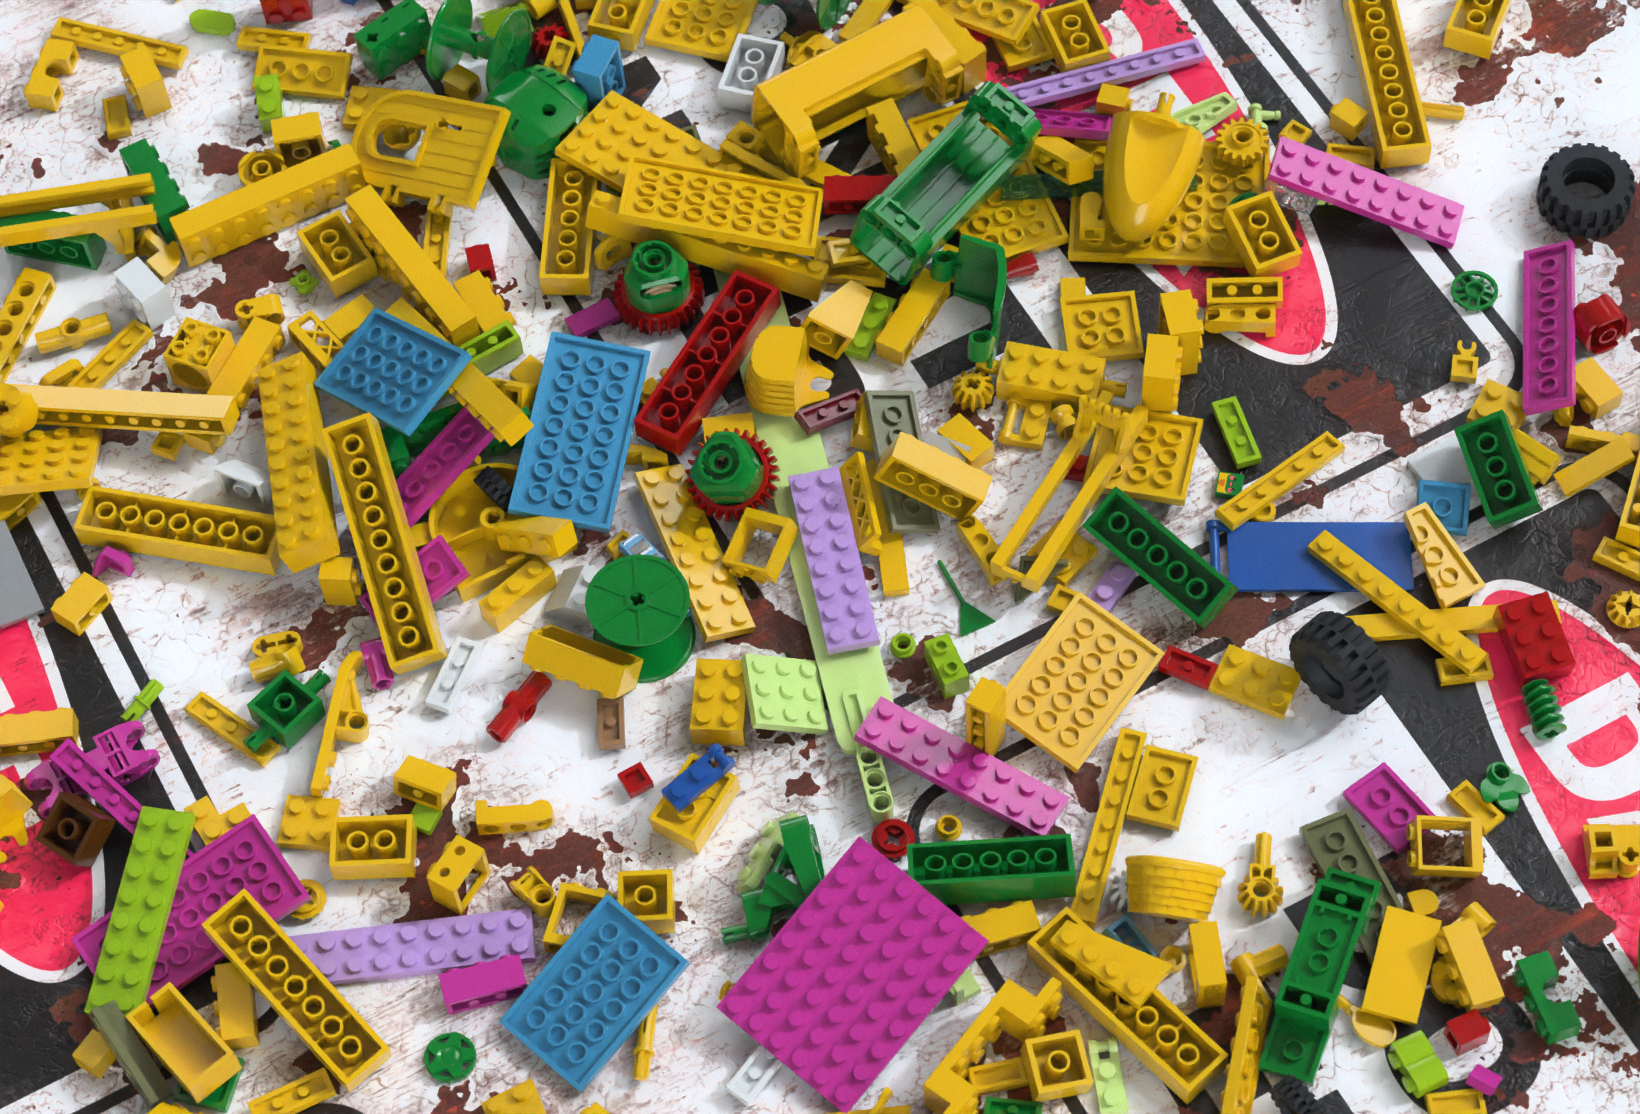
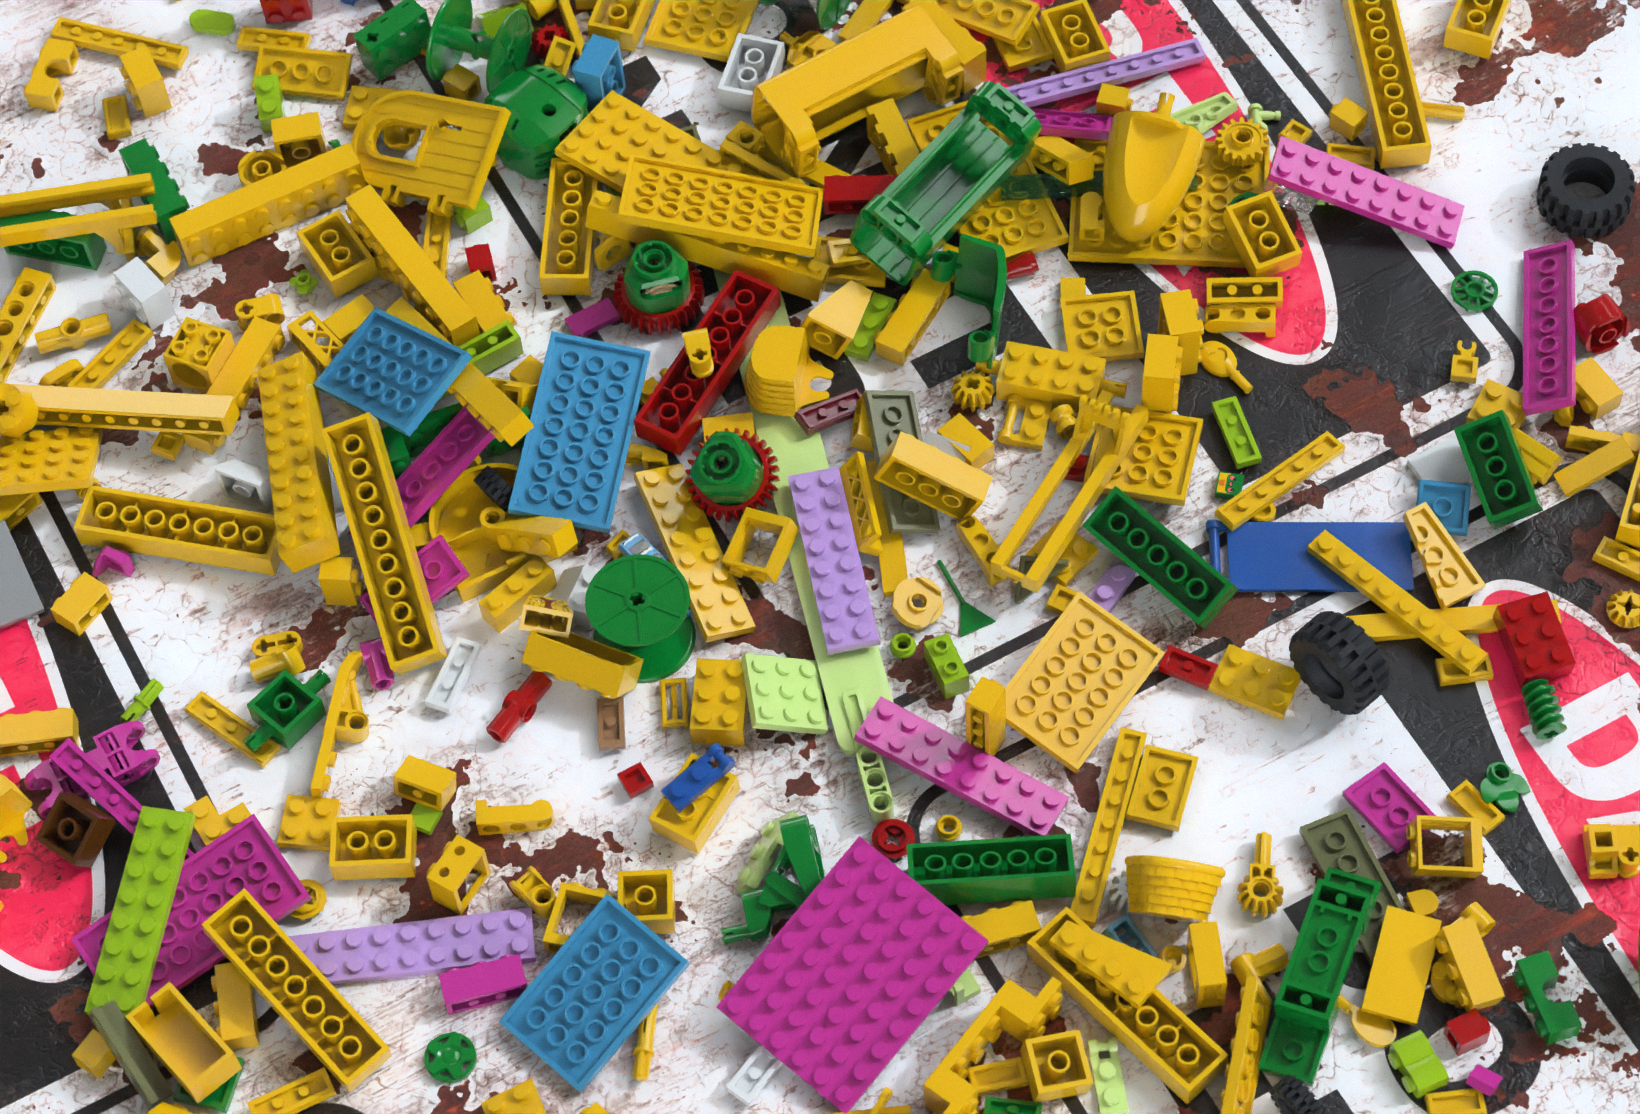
(473, 219): none -> lime brick
(546, 616): none -> yellow torso
(675, 722): none -> yellow tile
(699, 352): none -> yellow piece
(910, 615): none -> yellow plate
(1222, 362): none -> yellow piece

